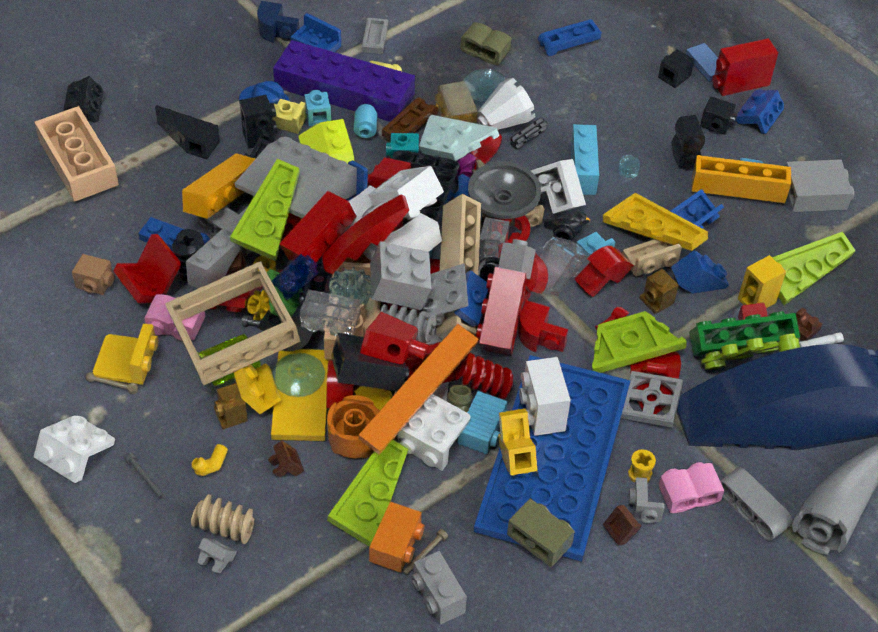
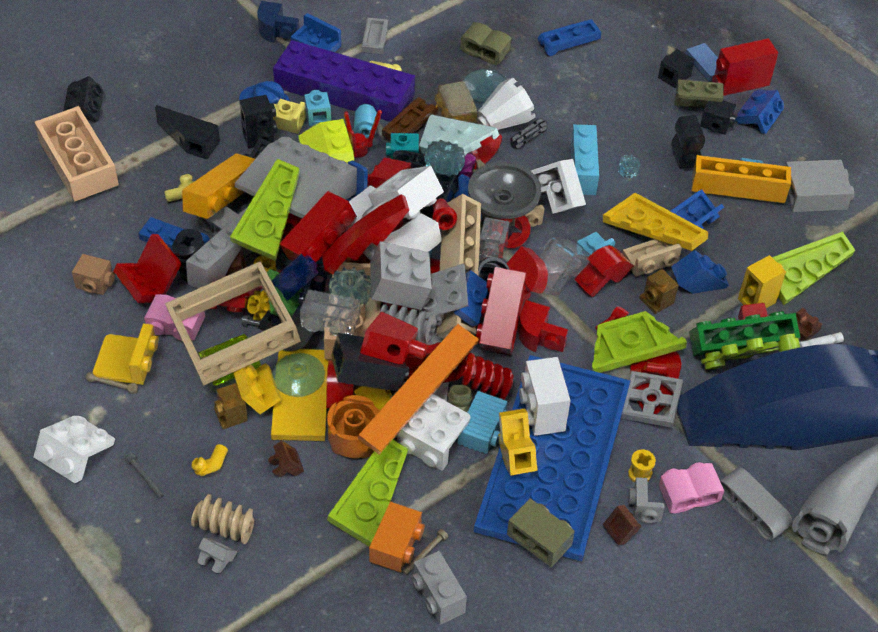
(176, 193): none -> light yellow arm
(359, 141): none -> red plant
(444, 214): none -> red cone
(445, 157): none -> clear light blue gear
(517, 257): light grey brick -> none
(567, 225): black animal -> none
(697, 93): none -> olive bracket

